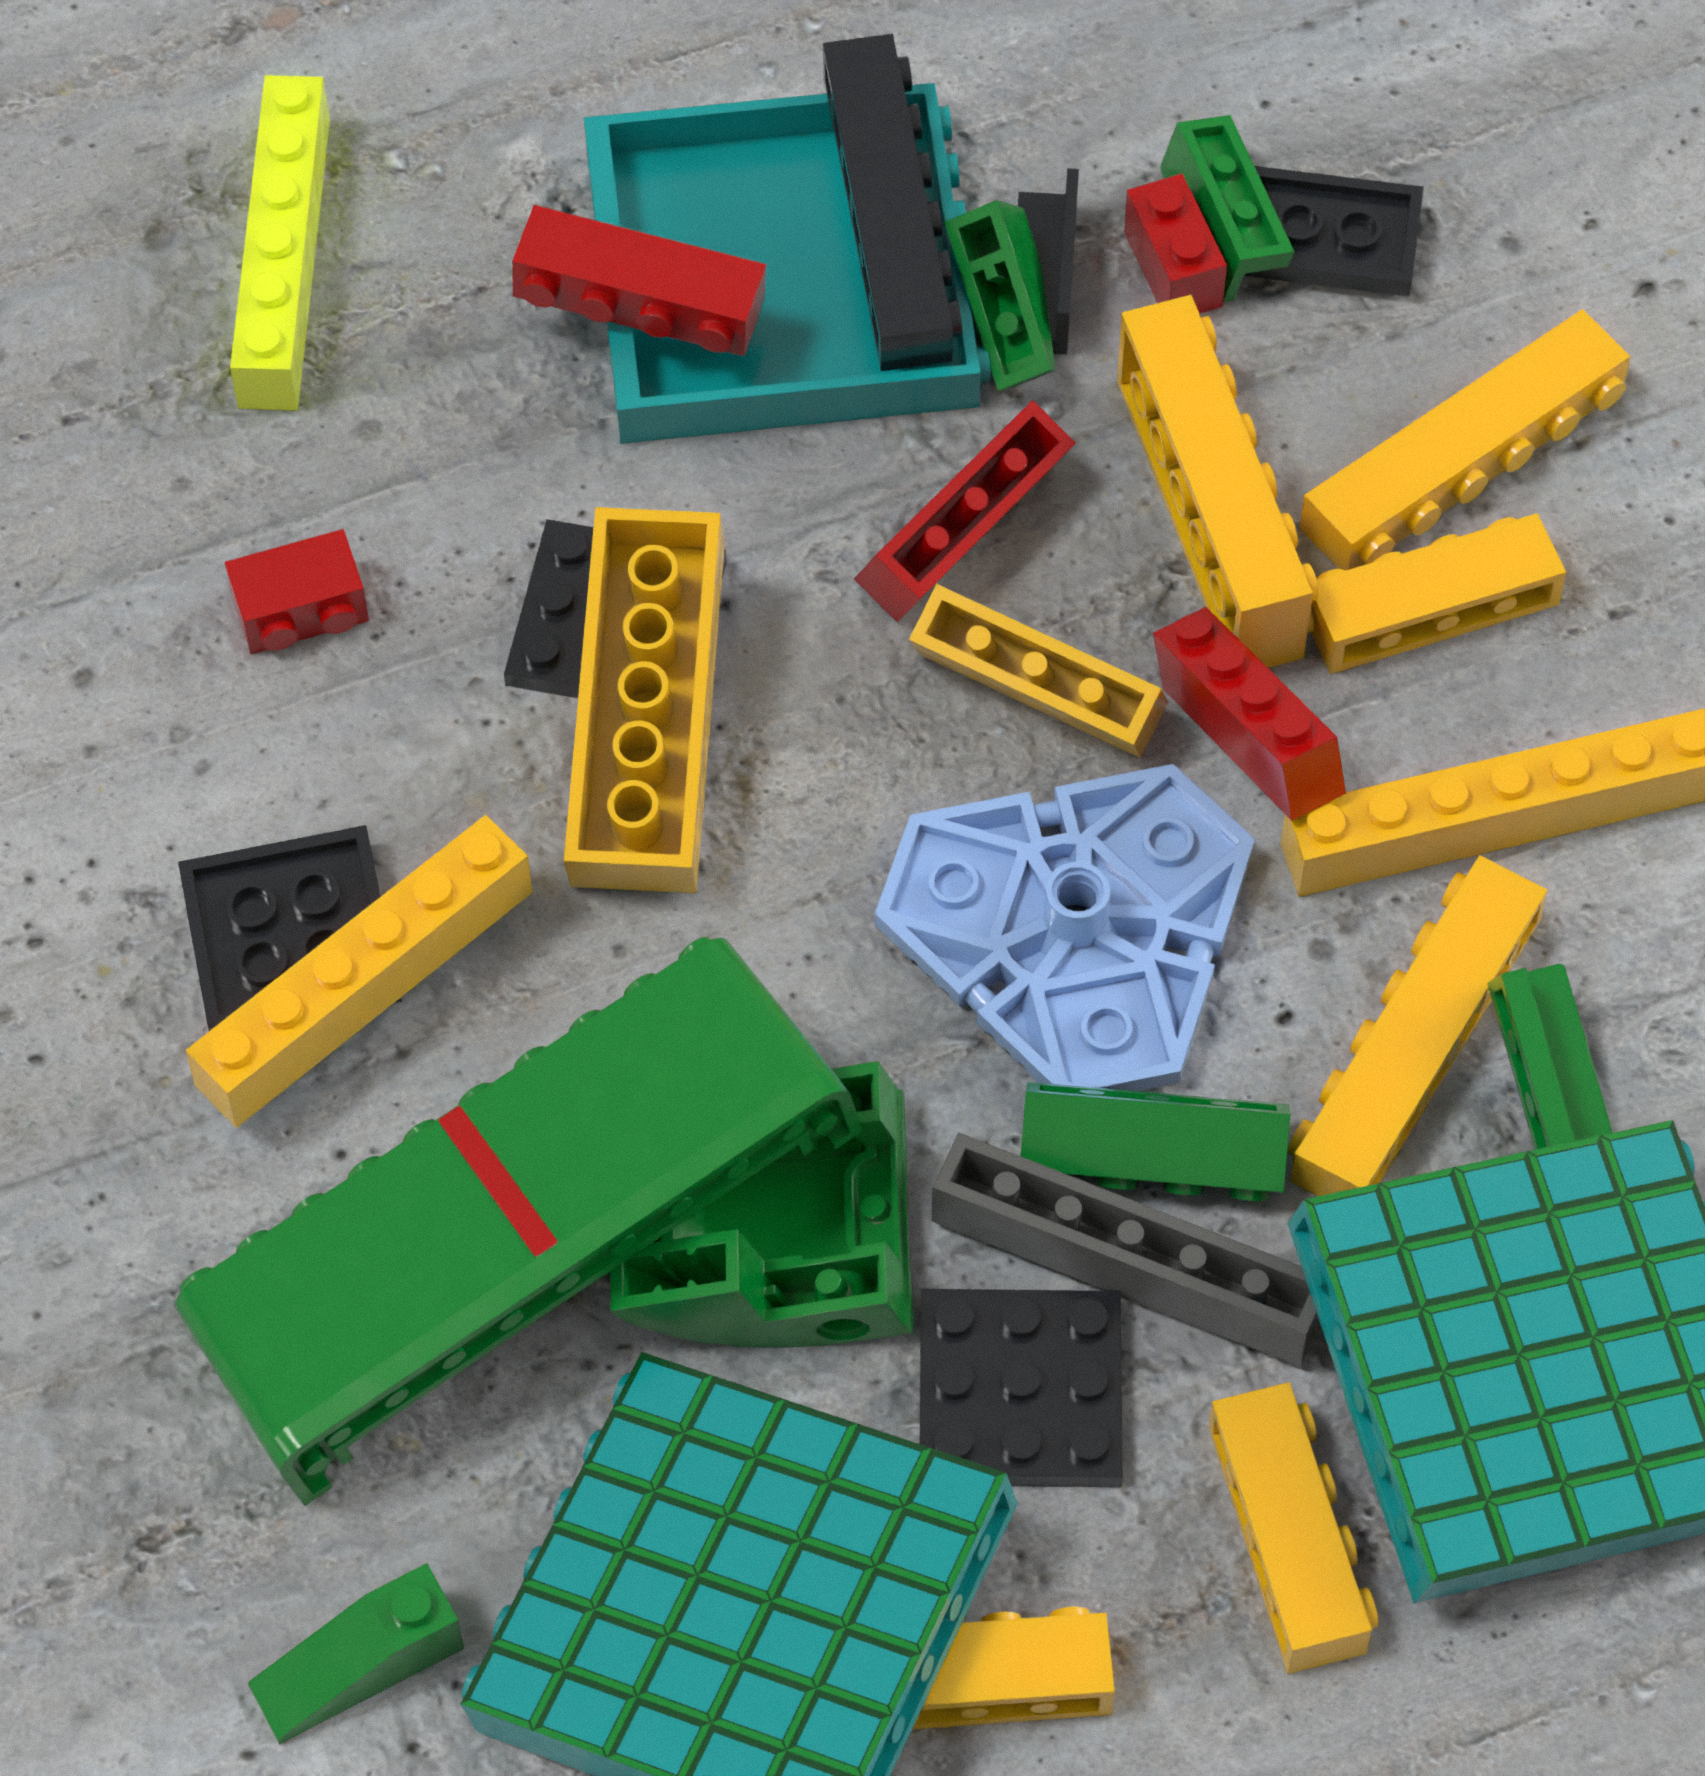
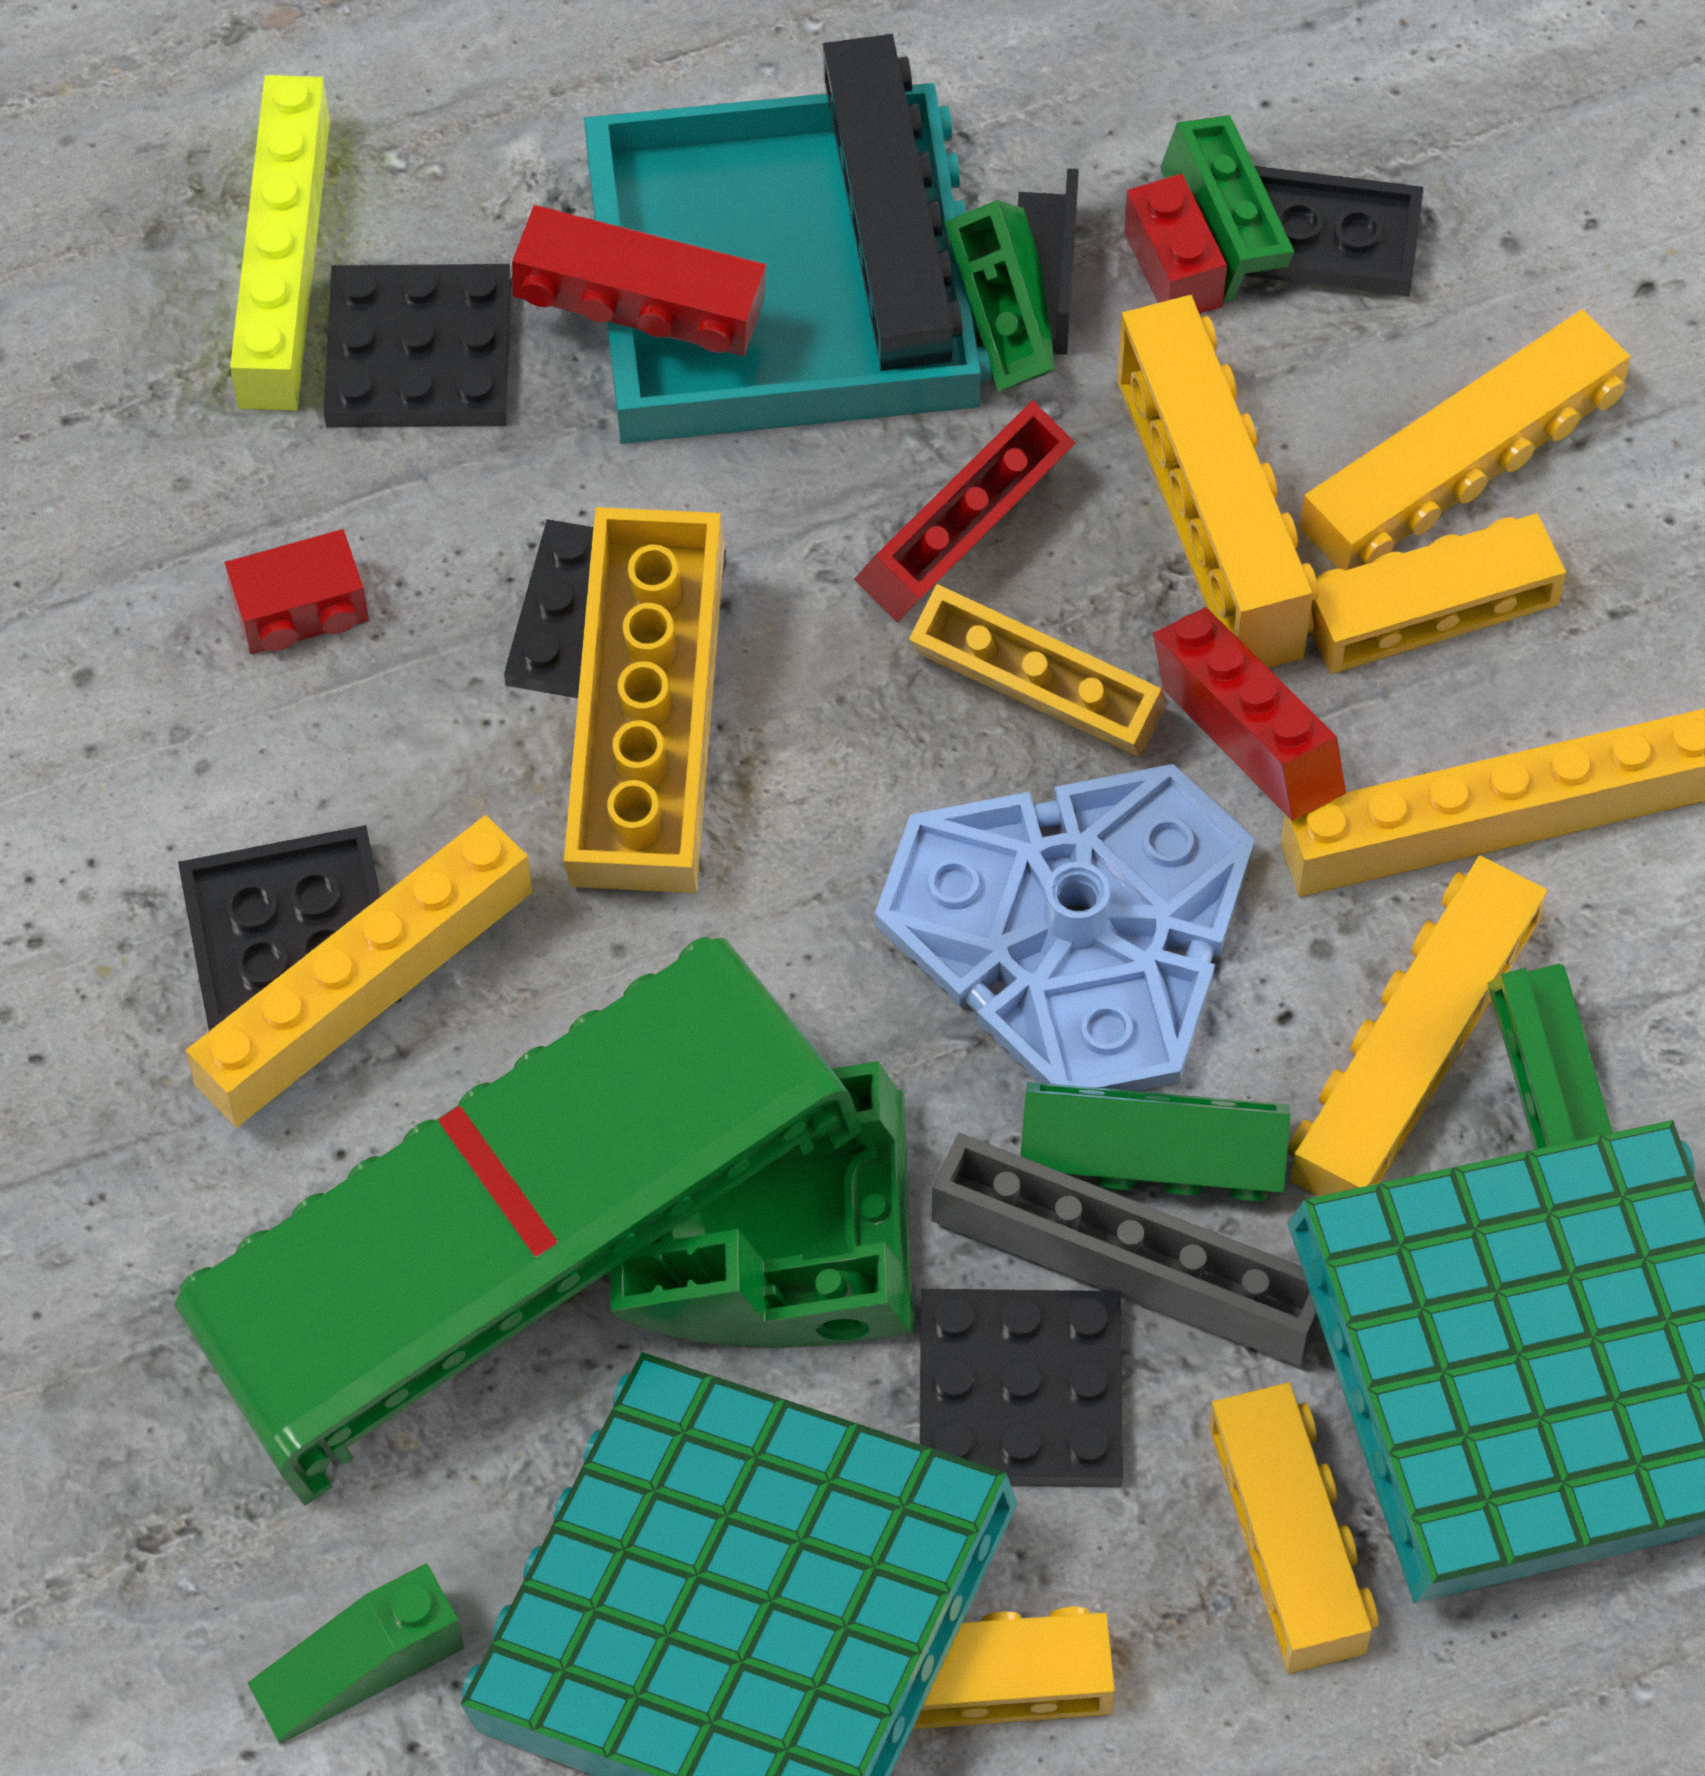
(418, 345): none -> black plate

